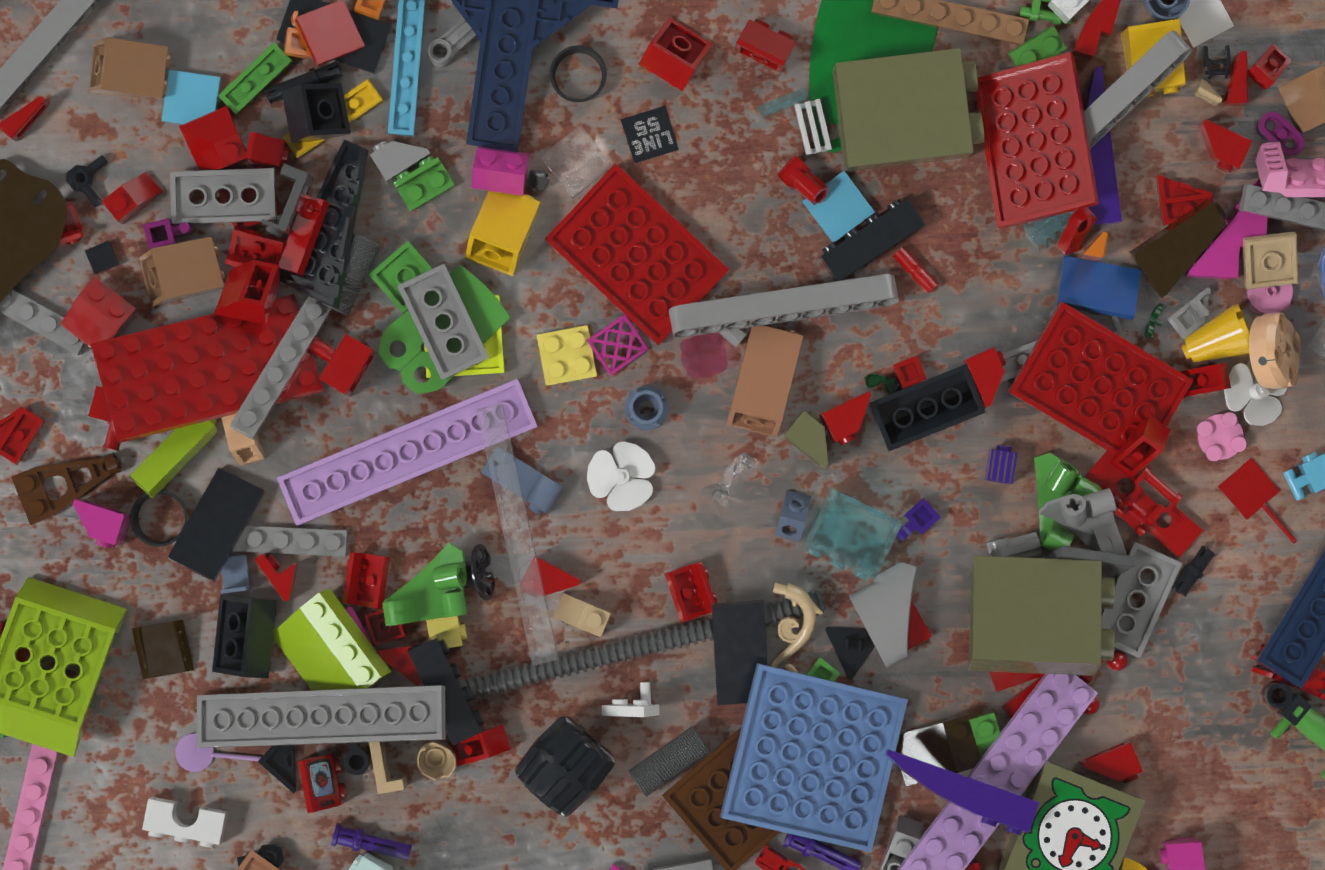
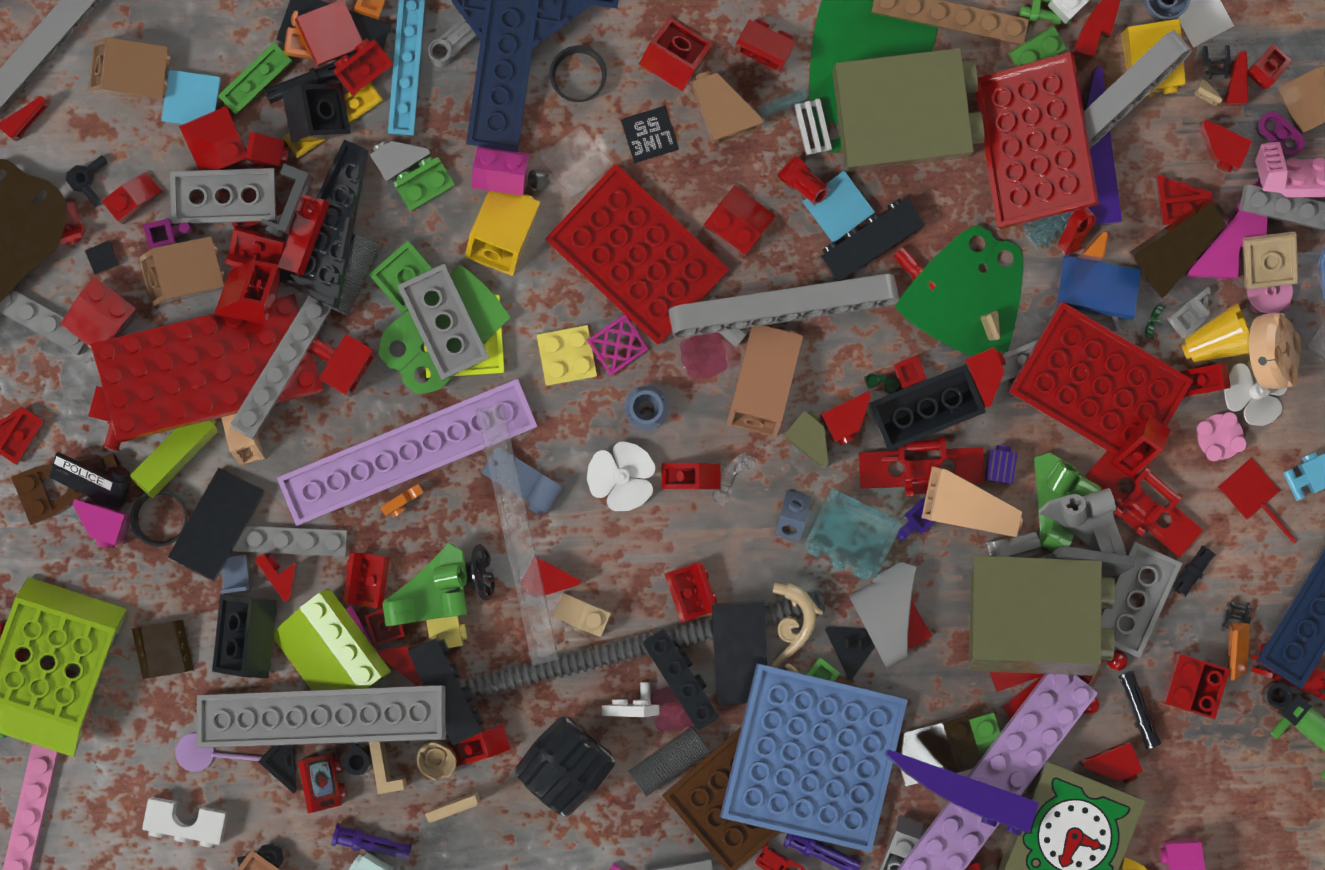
(106, 488): none -> black door
(362, 66): none -> red bracket
(397, 505): none -> orange plate
(453, 807): none -> tan tile
(672, 714): none -> clear pink piece
(681, 679): none -> black bracket
(691, 476): none -> red slope
(723, 109): none -> medium nougat slope
(739, 221): none -> red slope
(916, 474): none -> red piece
(965, 294): none -> green piece
(966, 505): none -> light nougat slope
(991, 325): none -> tan slope
(1136, 701): none -> black pin
(1195, 686): none -> red slope
(1232, 605): none -> black piece
(1238, 649): none -> orange slope

